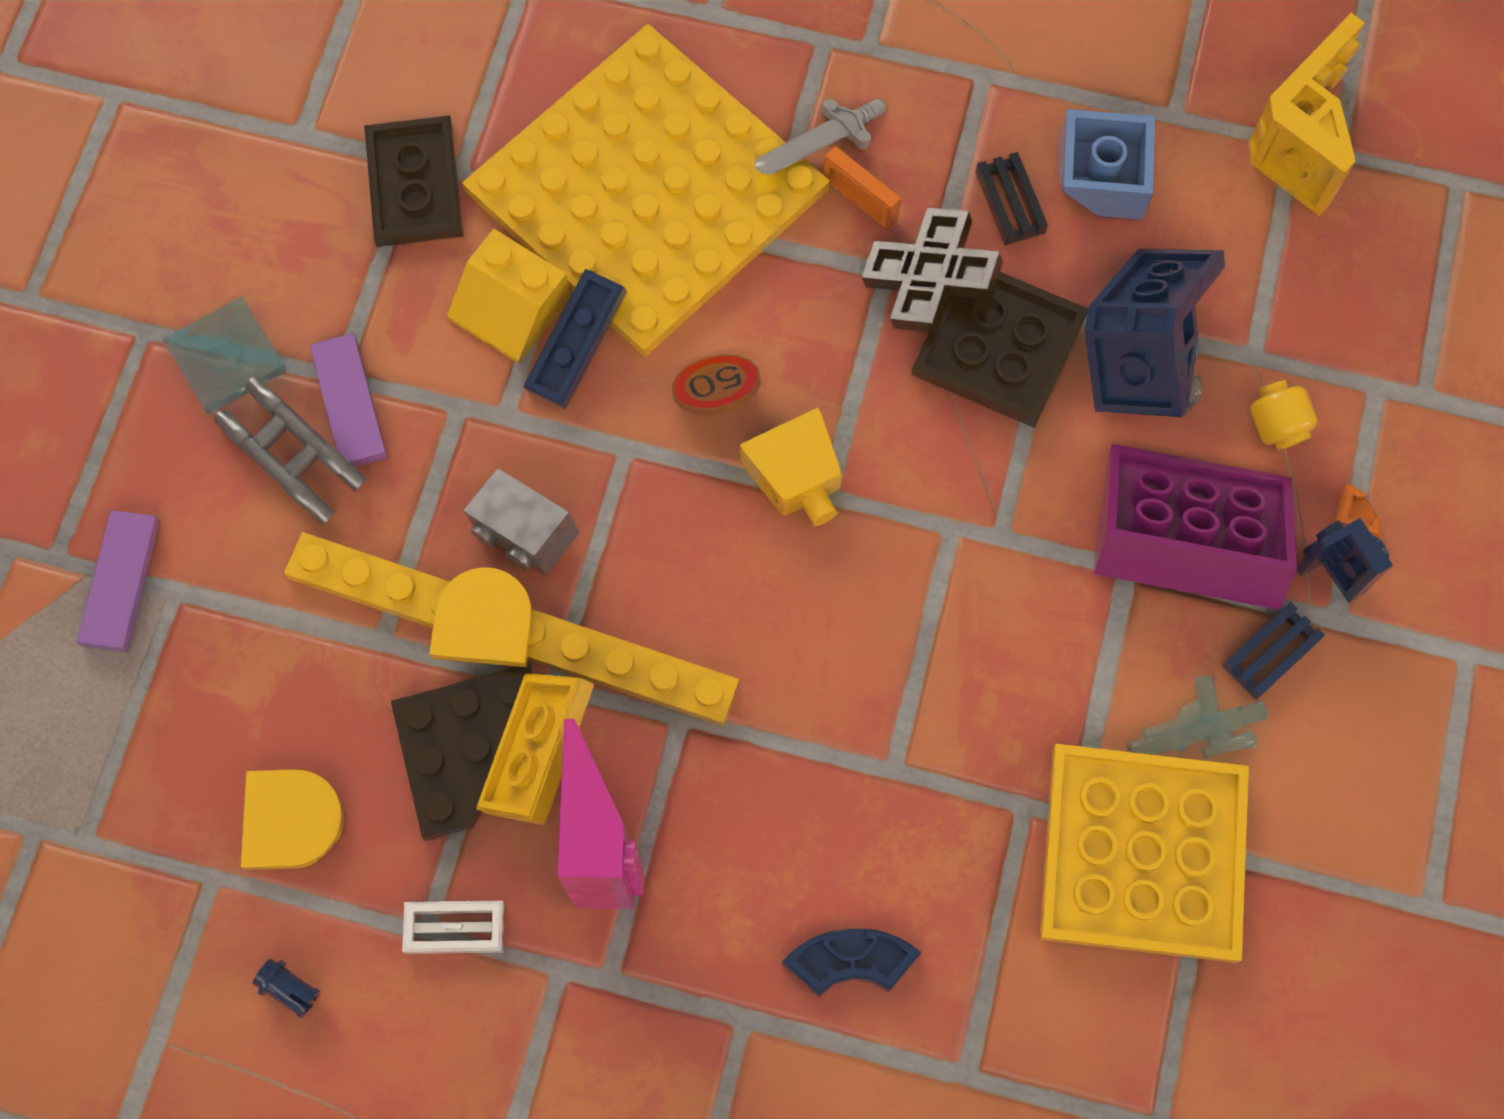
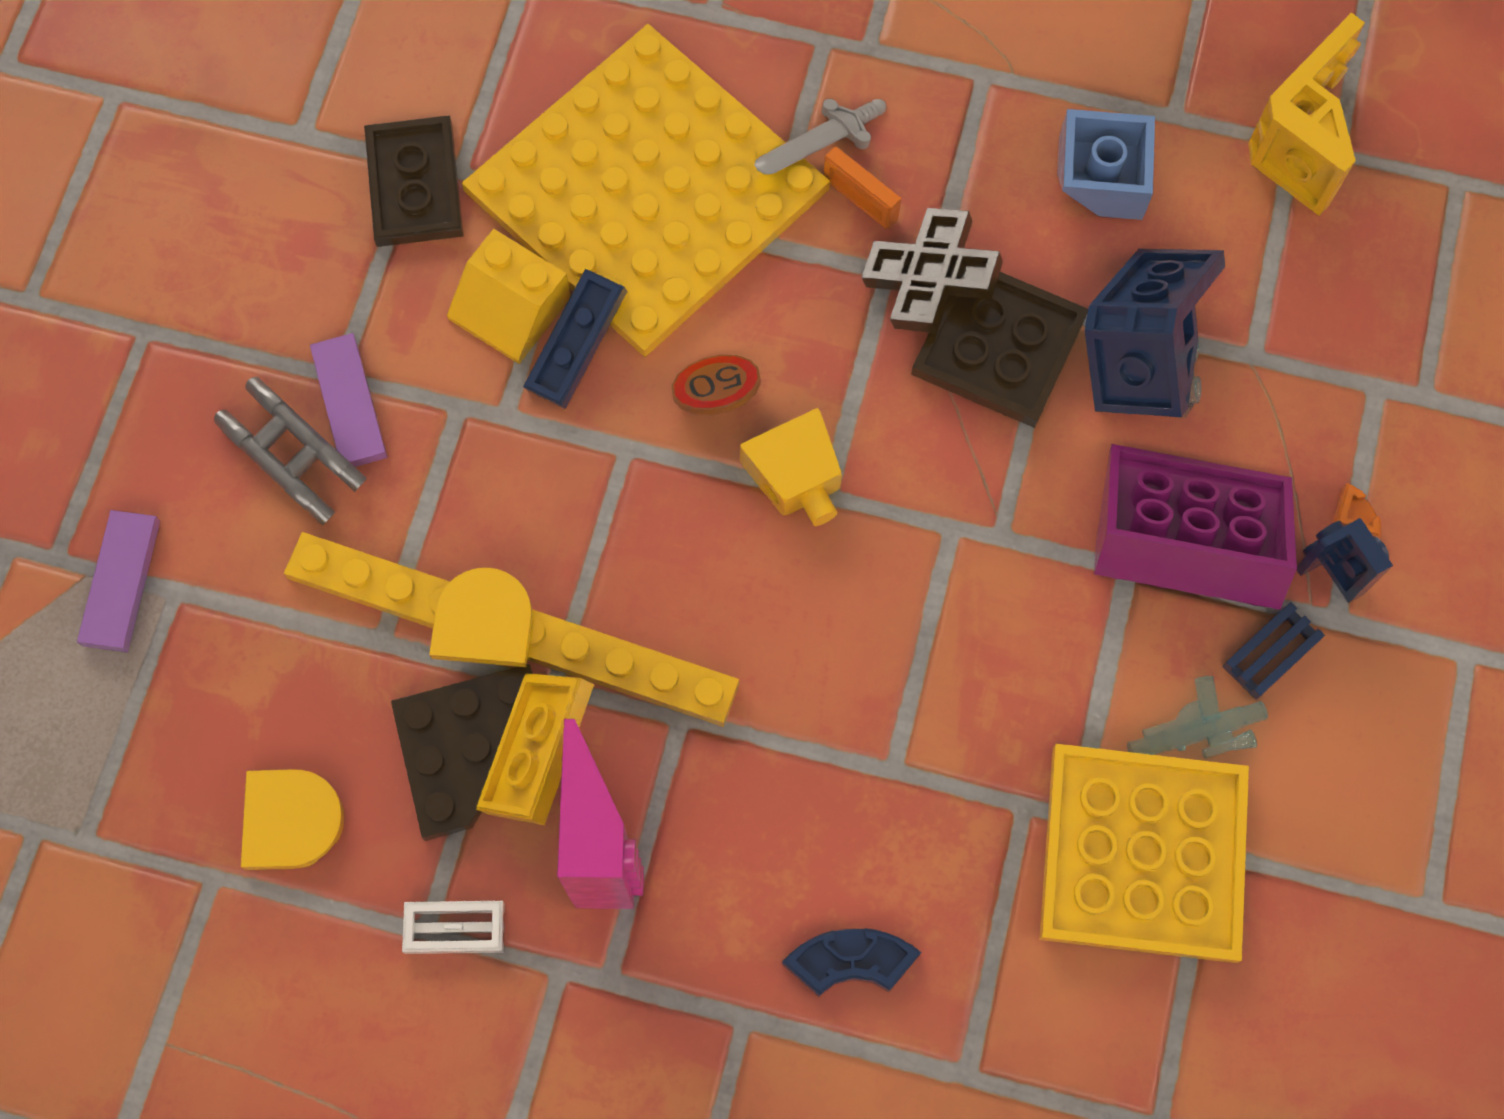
(223, 354): clear light blue tile -> none
(285, 987): dark blue pin -> none
(521, 522): flat silver brick -> none
(1001, 167): black tile -> none
(1283, 415): yellow head -> none

